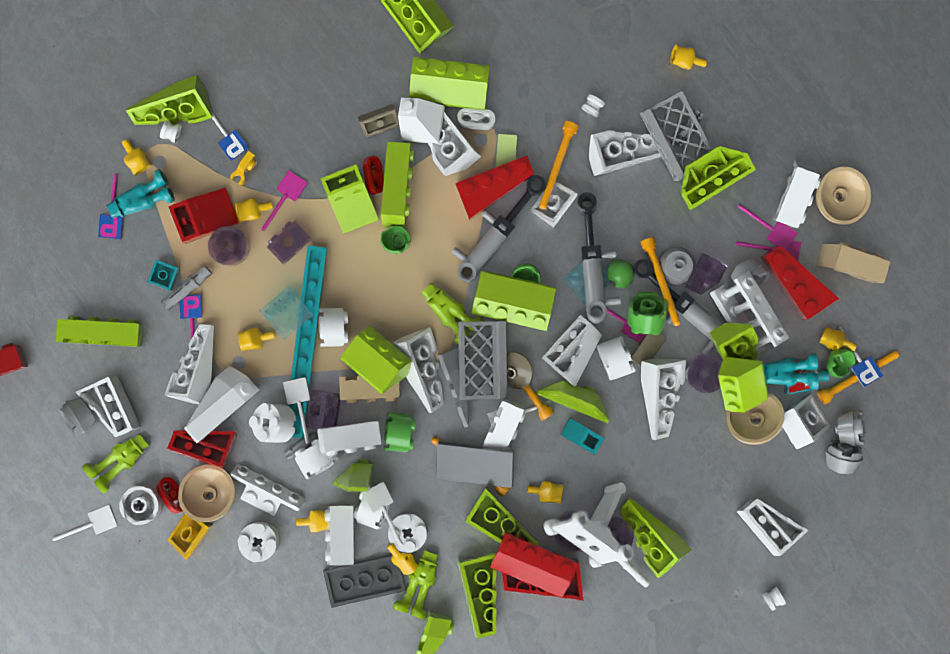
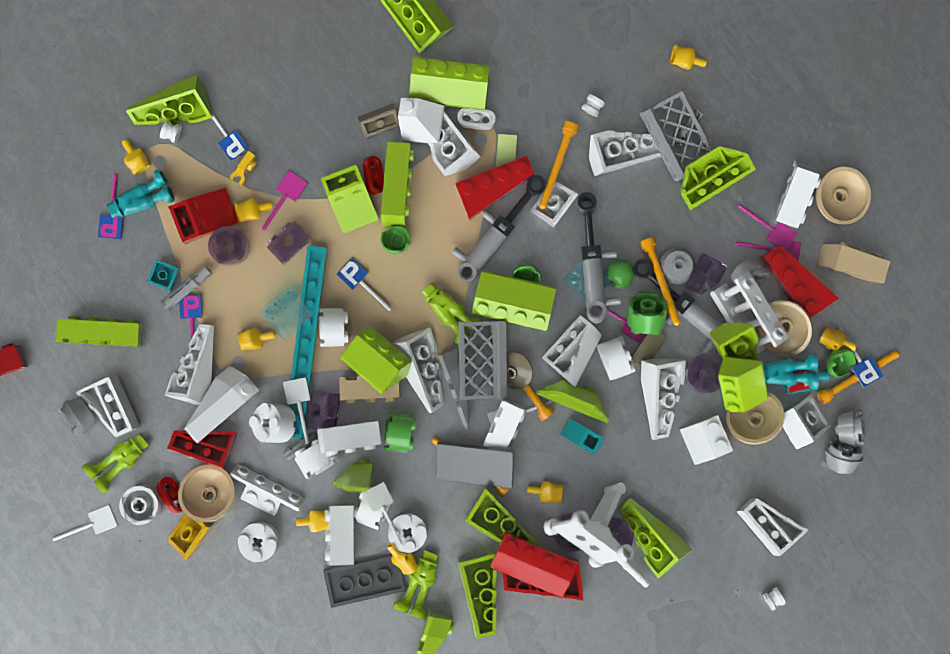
(353, 274): none -> piece
(706, 439): none -> white slope
(799, 332): none -> tan dish

